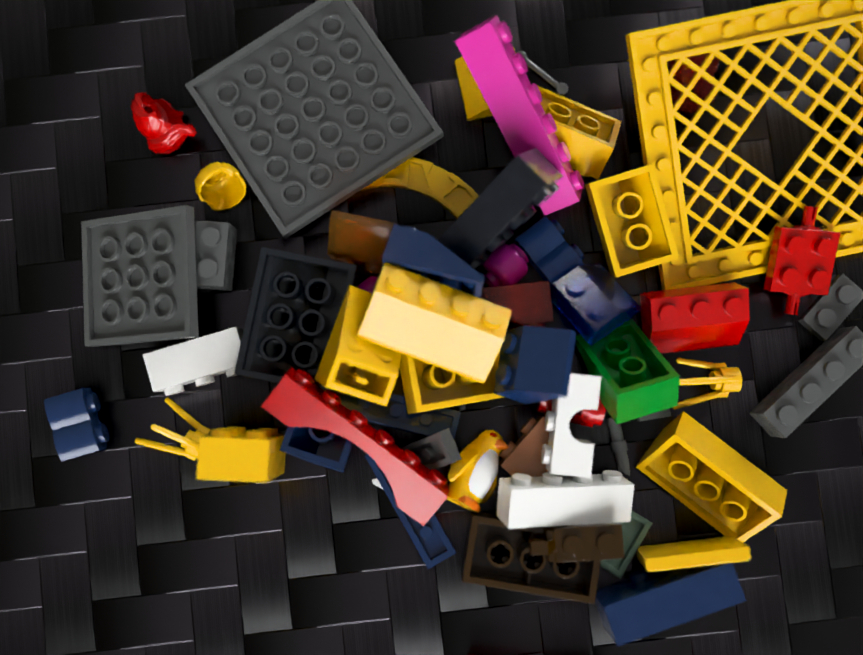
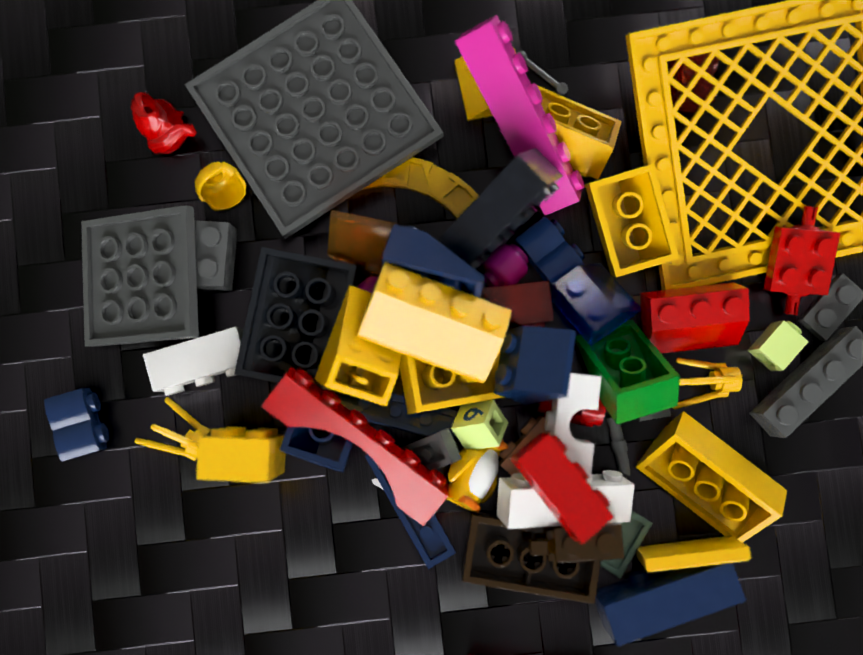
(480, 425): none -> yellowish green brick
(563, 486): none -> red brick
(778, 345): none -> yellowish green brick

